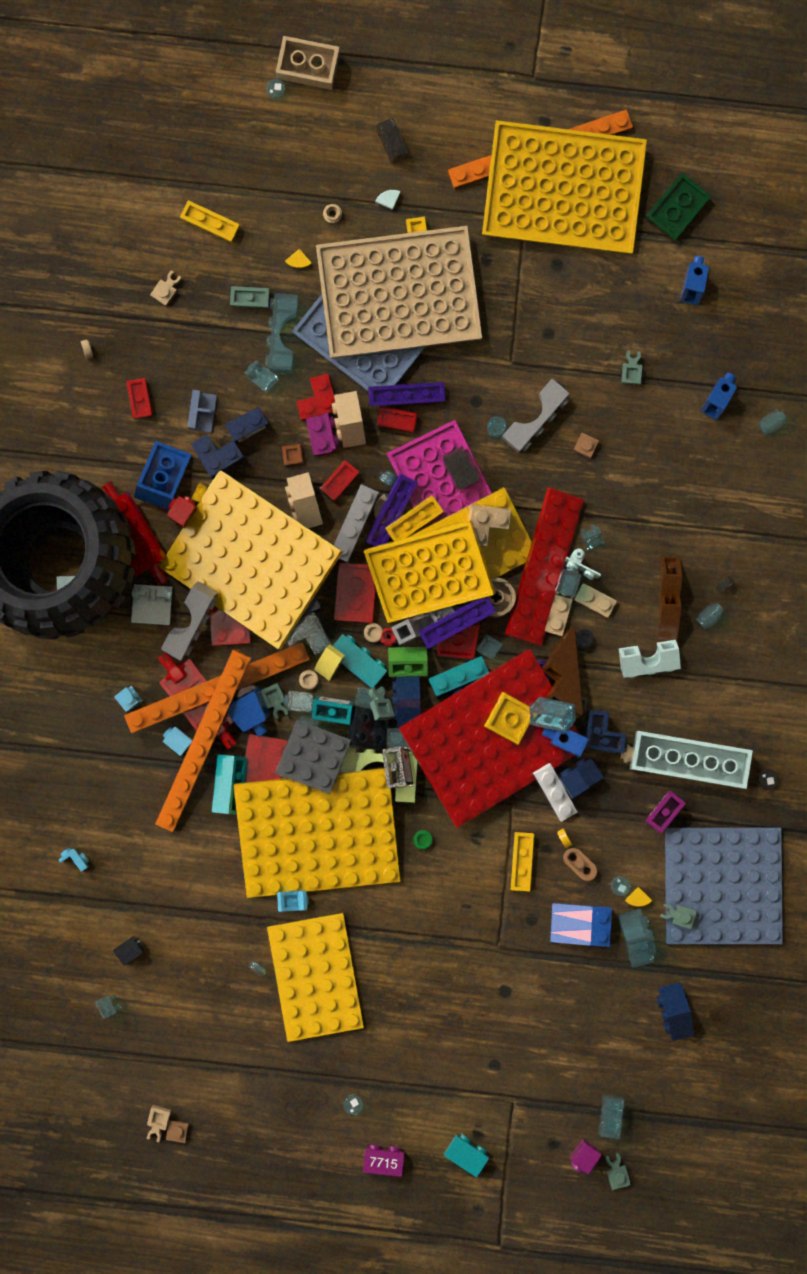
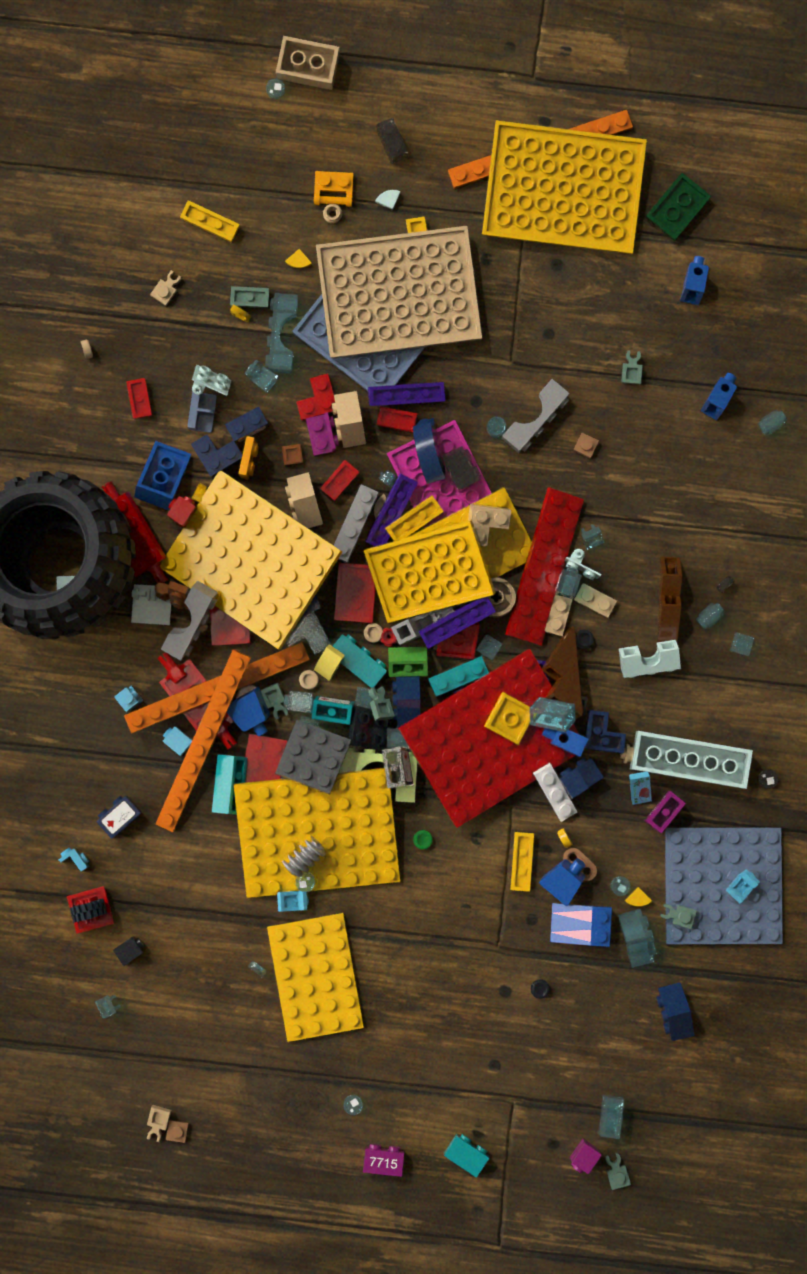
(90, 909): none -> red plate
(119, 816): none -> brick
(175, 592): none -> dark orange hinge
(205, 377): none -> light aqua hinge
(239, 313): none -> yellow tile
(250, 451): none -> light orange plate
(305, 857): none -> light grey piece
(306, 882): none -> clear light blue tile
(333, 182): none -> light orange plate
(428, 451): none -> dark blue arch
(540, 988): none -> black plate
(564, 880): none -> blue torso
(640, 787): none -> medium azure tile
(741, 644): none -> clear light blue plate
(742, 885): none -> medium azure bracket

